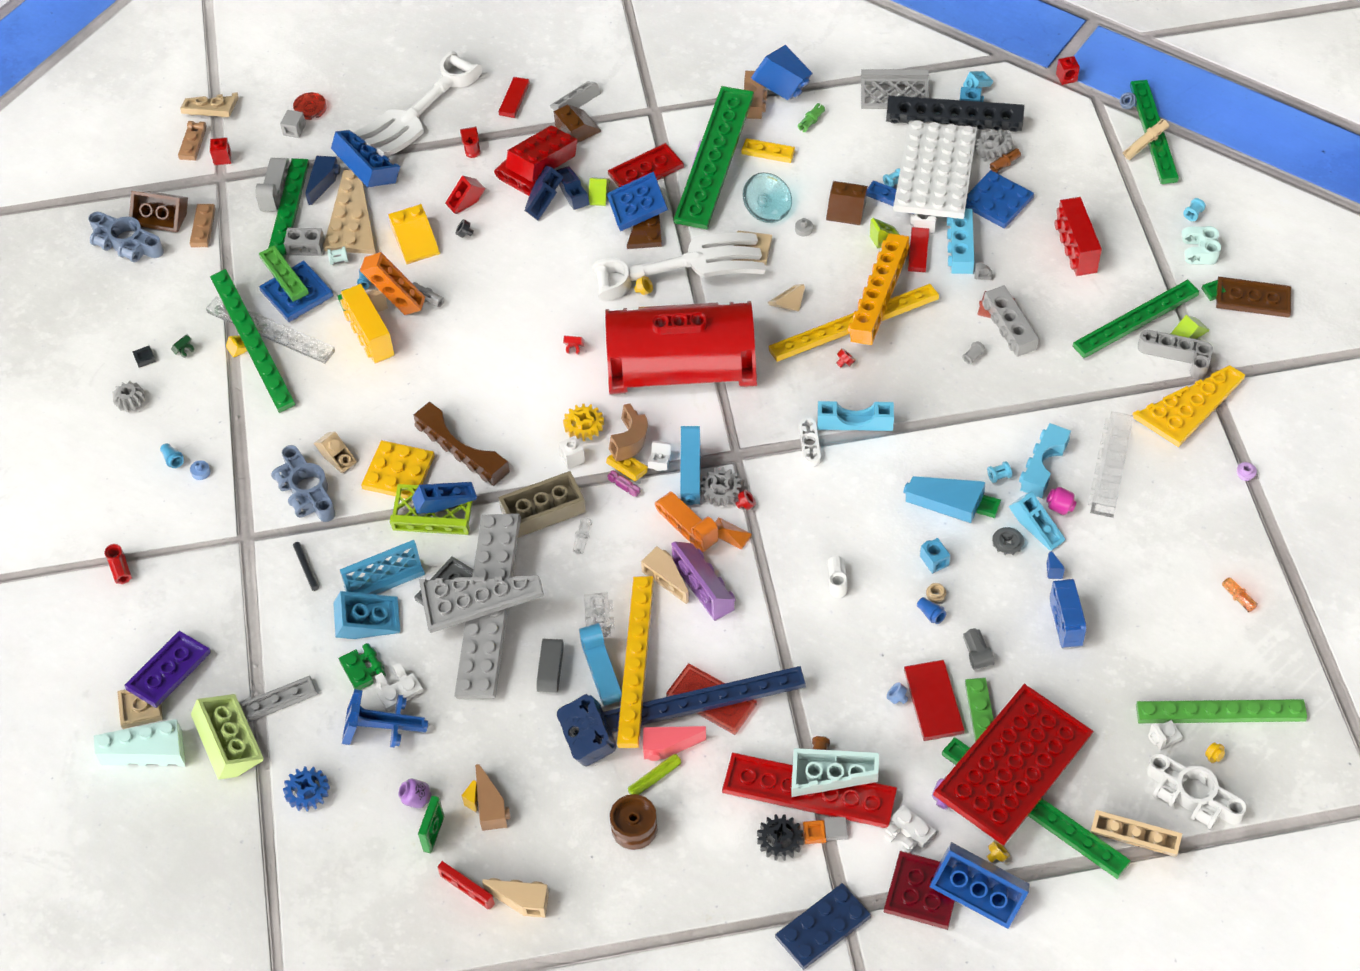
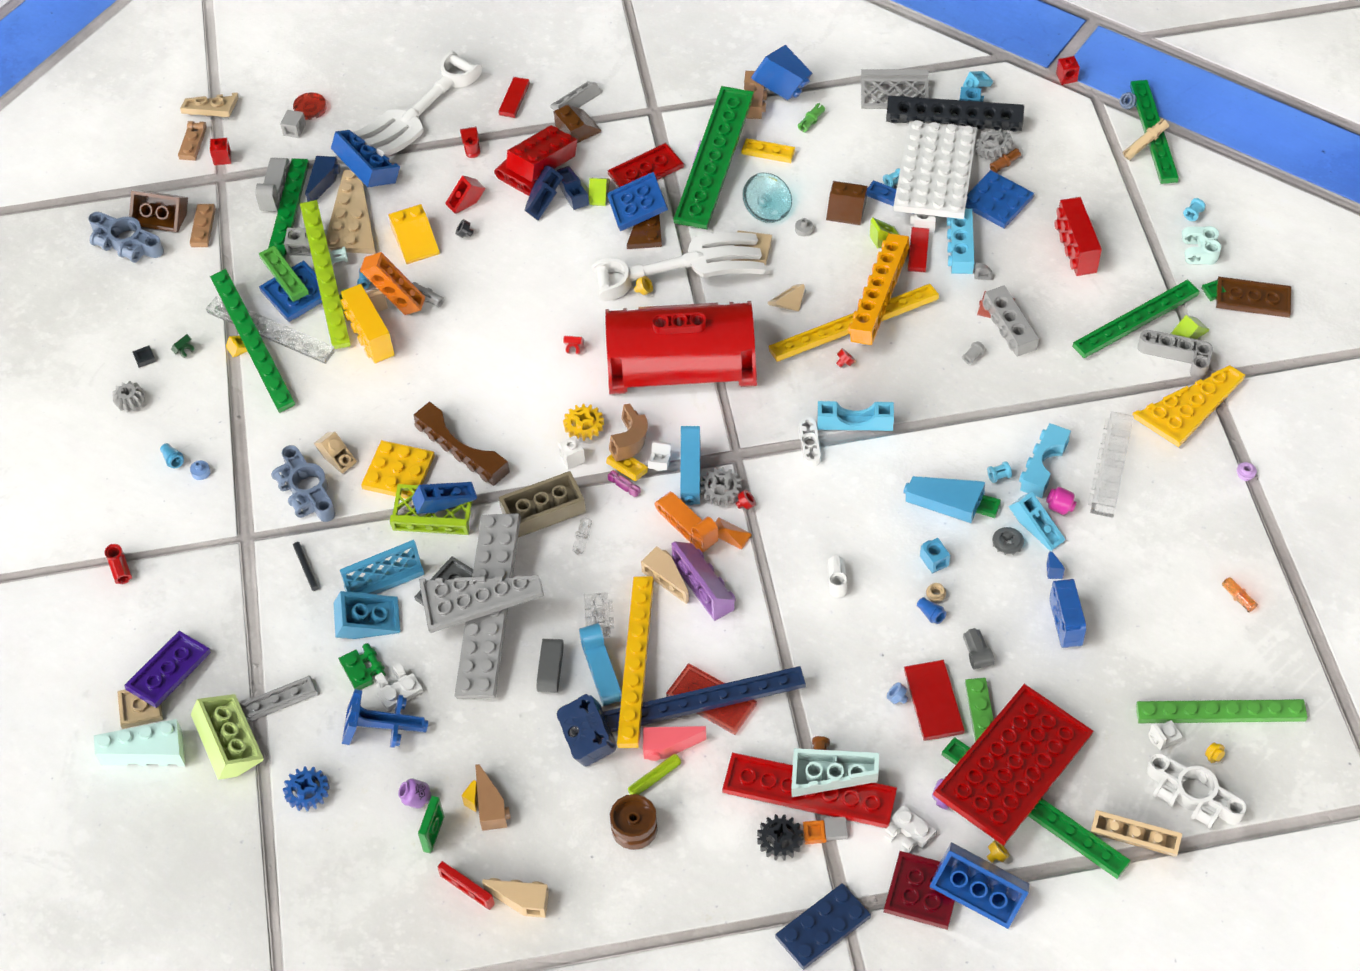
(325, 275): none -> lime plate

